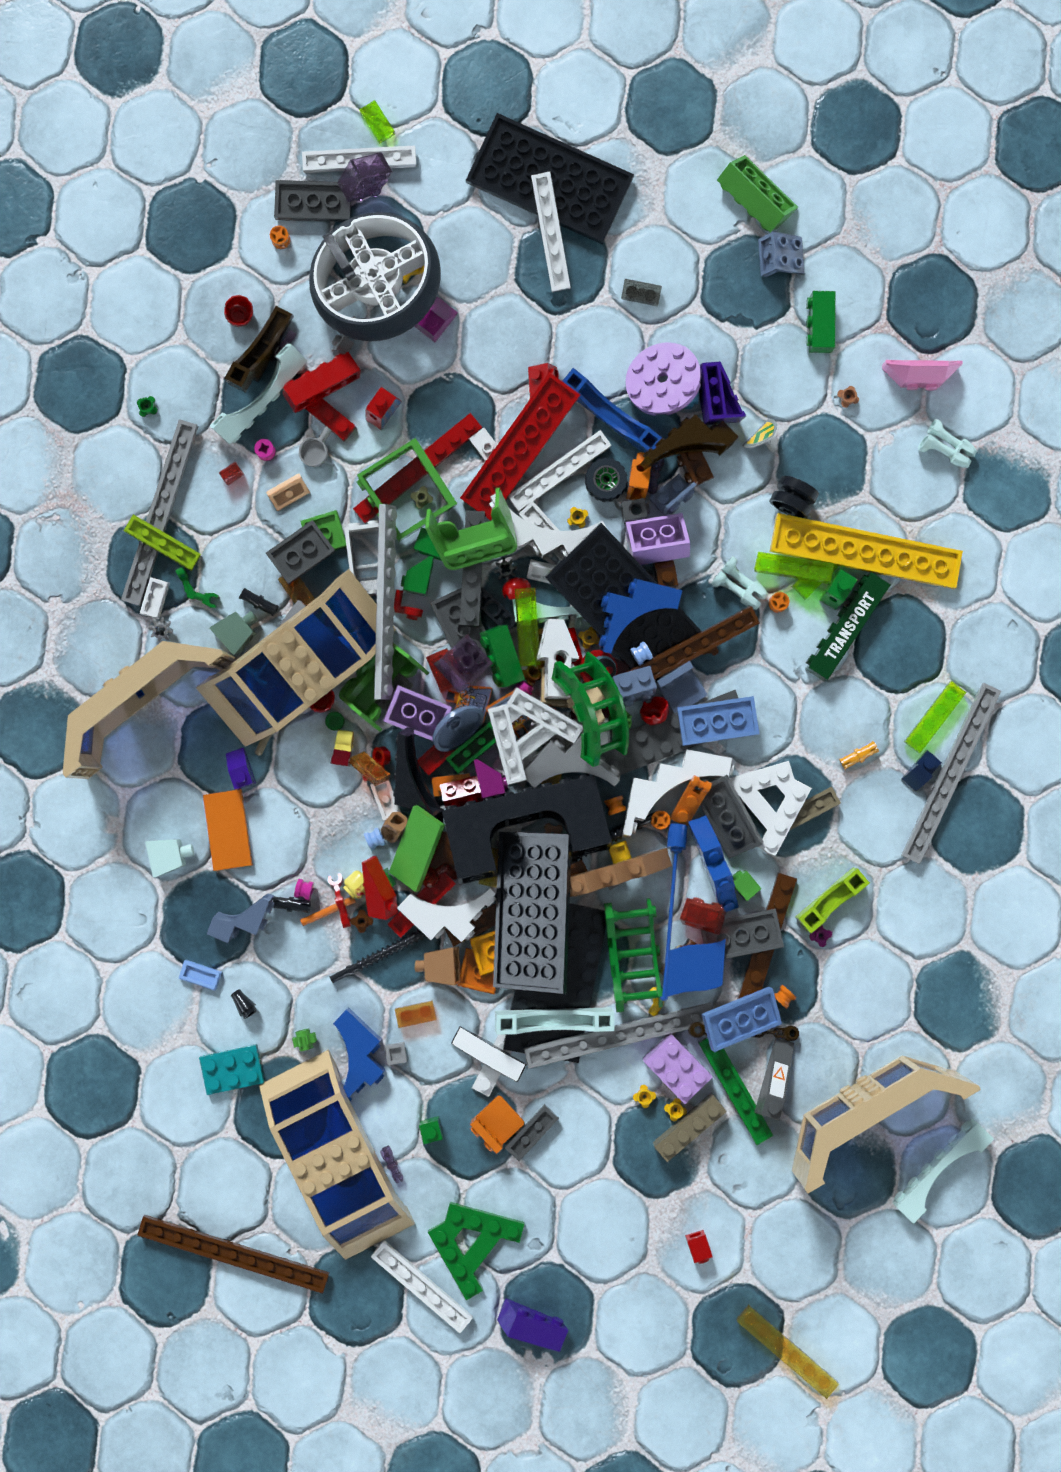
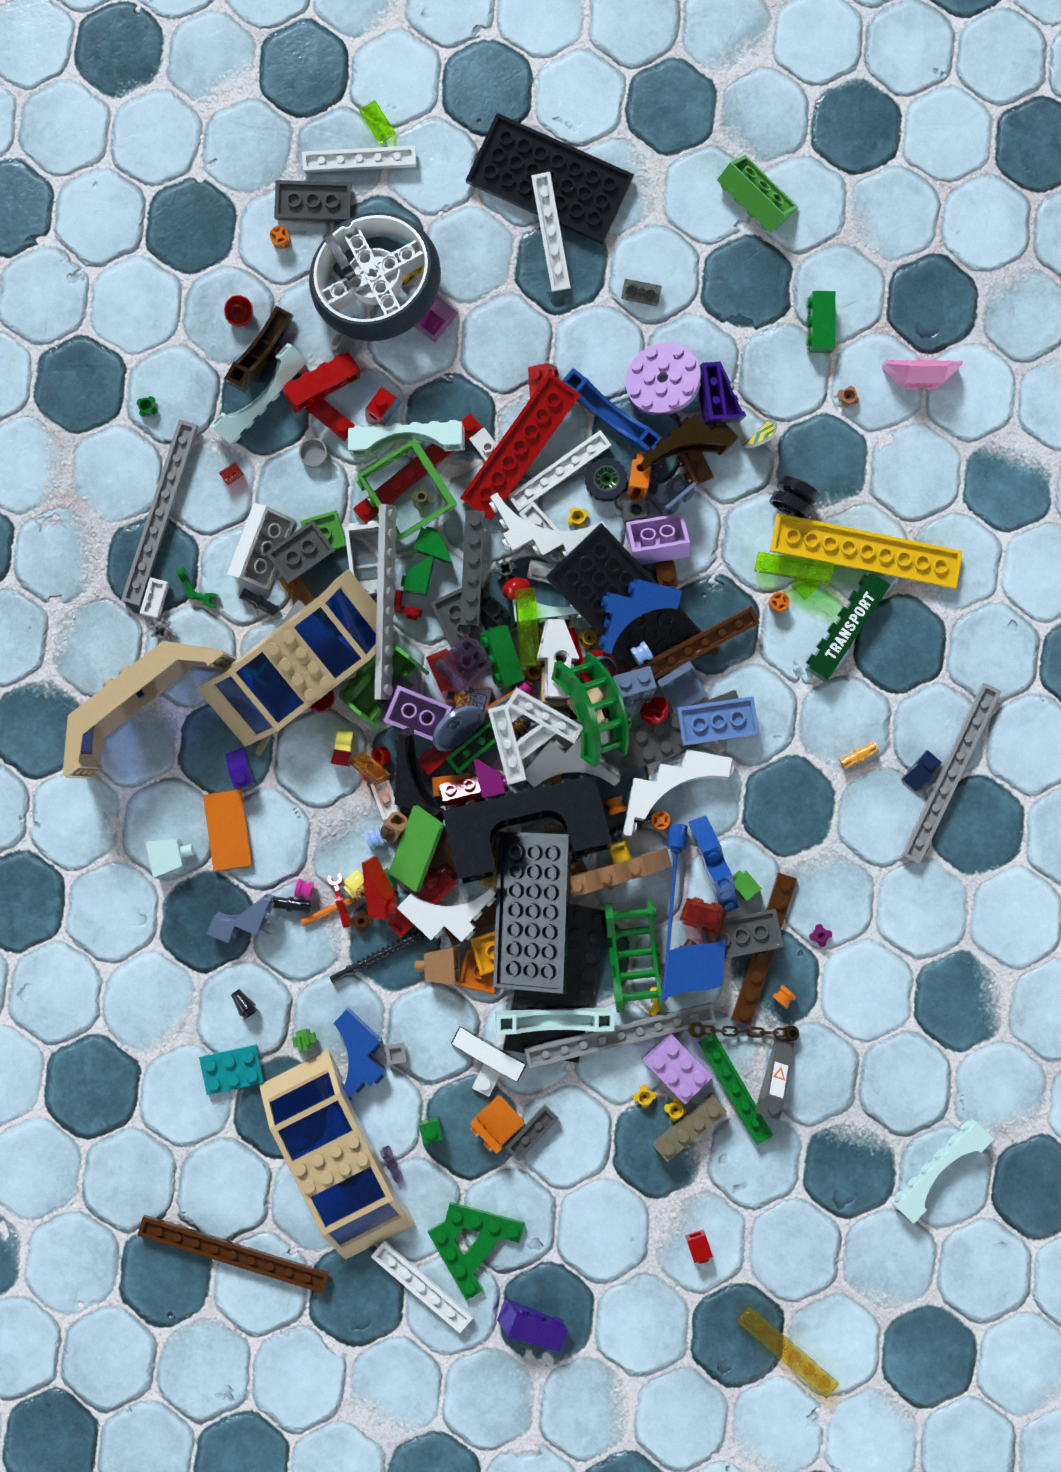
(162, 542): lime tile -> none
(200, 975): light blue tile -> none
(235, 631): sand green torso -> none
(261, 533): none -> white slope
(267, 453): dark pink wheel -> none
(288, 492): light nougat slope -> none
(334, 721): green tile -> none
(364, 177): clear purple brick -> none
(367, 440): none -> light aqua arch
(415, 1014): clear orange plate -> none
(474, 543): bright green windscreen -> none
(690, 800): orange plate -> none
(730, 818): dark grey plate -> none
(741, 1019): medium blue plate -> none
(751, 587): light aqua piece -> none
(777, 822): white plate -> none
(781, 253): sand blue bracket -> none
(816, 805): dark tan plate -> none
(839, 589): green torso -> none
(843, 889): lime arch -> none
(864, 1106): tan window -> none
(935, 717): clear neon green plate -> none
(963, 446): light aqua piece -> none

